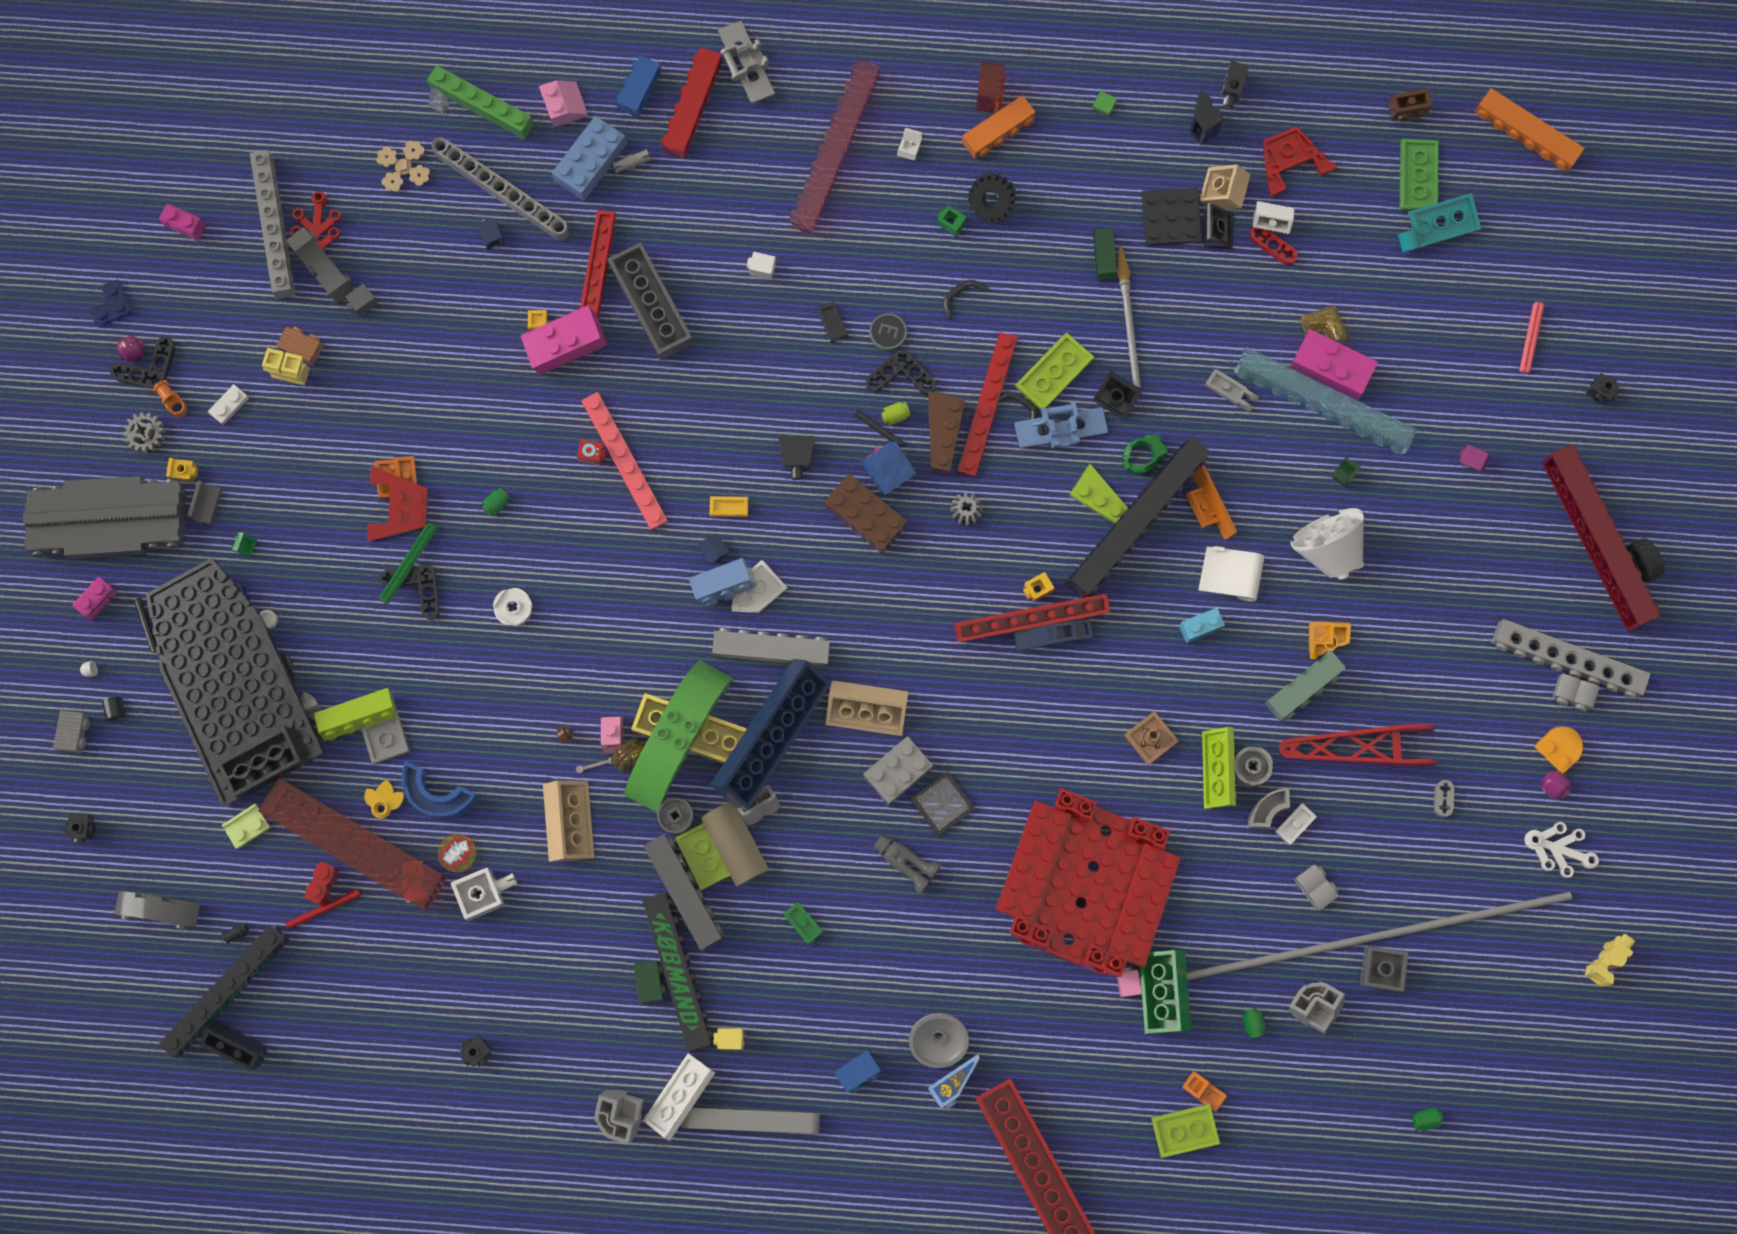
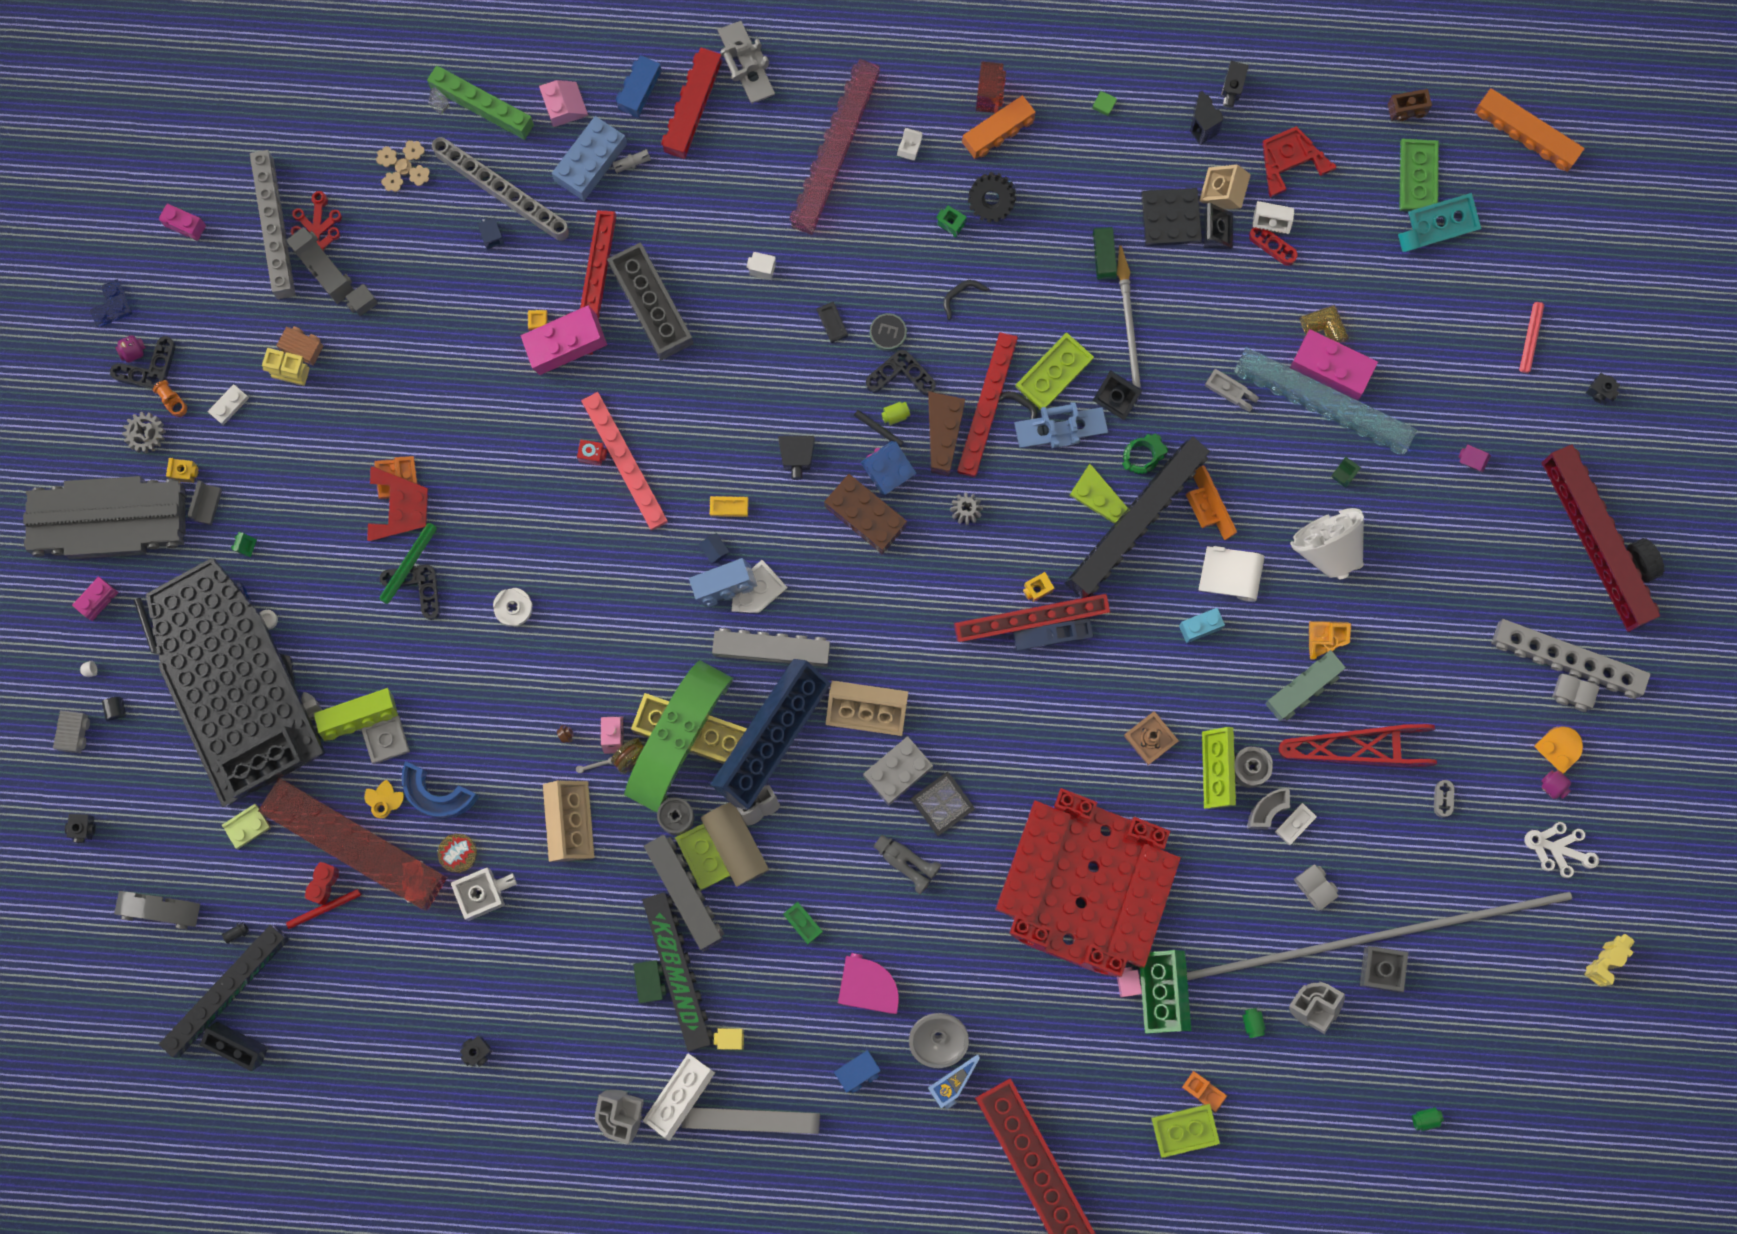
(495, 502): green brick -> none
(867, 986): none -> dark pink brick

